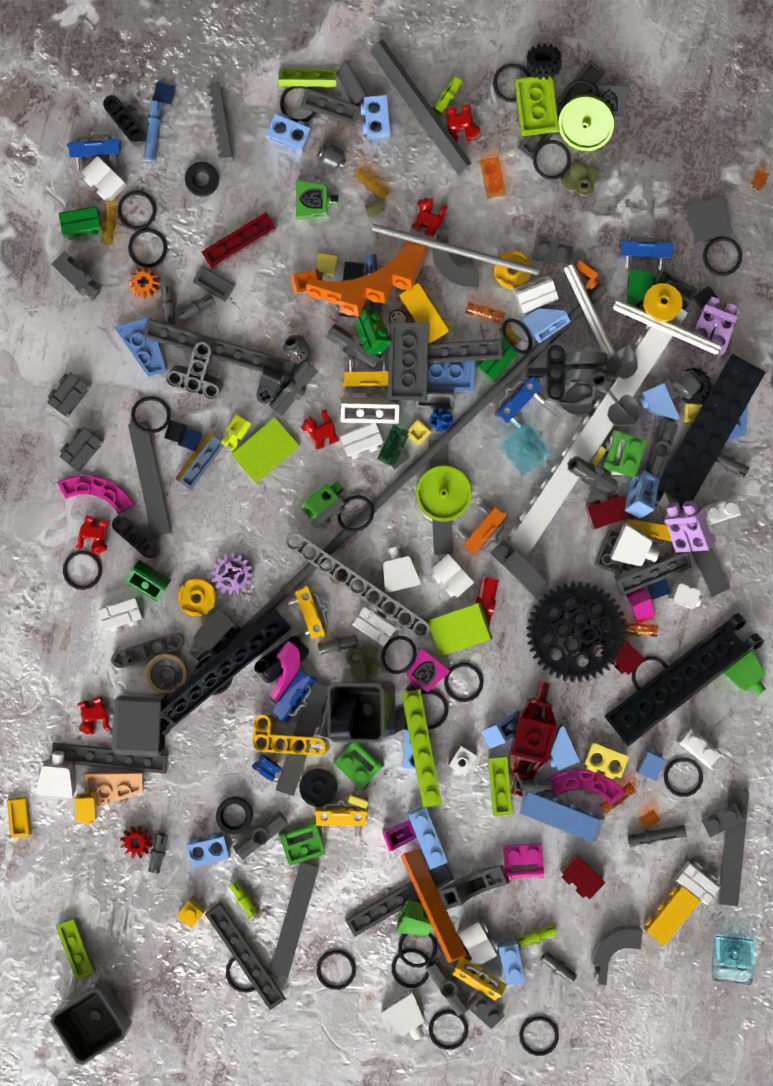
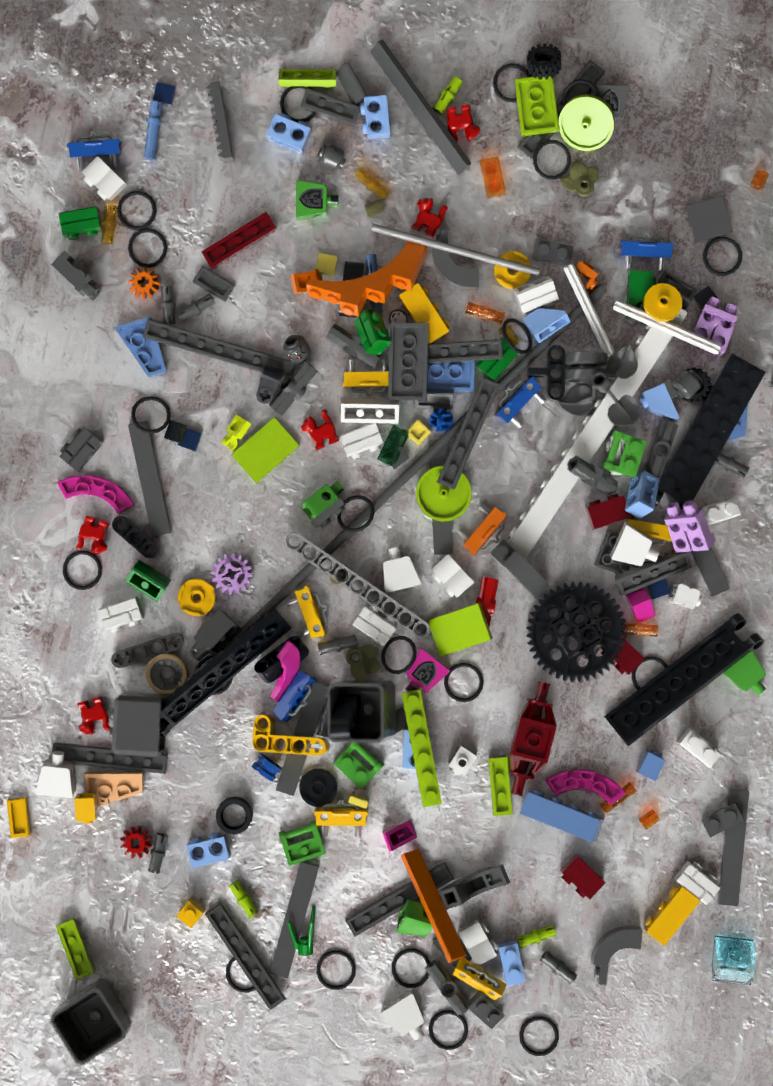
(68, 394): dark grey brick -> none
(121, 112): black beam -> none
(193, 170): black tyre -> none
(196, 373): dark grey beam -> none
(199, 461): sand blue plate -> none
(251, 842): dark grey piece -> none
(305, 943): none -> green plant
(412, 964): black piece -> none
(428, 837): light blue brick -> none
(445, 708): black piece -> none
(468, 433): none -> dark grey tile
(501, 730): light blue slope -> none
(522, 855): dark pink plate -> none
(524, 450): clear light blue slope -> none
(533, 785): dark grey pin -> none
(562, 750): light blue slope -> none
(598, 456): light yellow tile -> none
(607, 756): light yellow brick -> none
(648, 837): dark grey pin -> none
(666, 777): black piece -> none
(690, 411): light yellow tile -> none

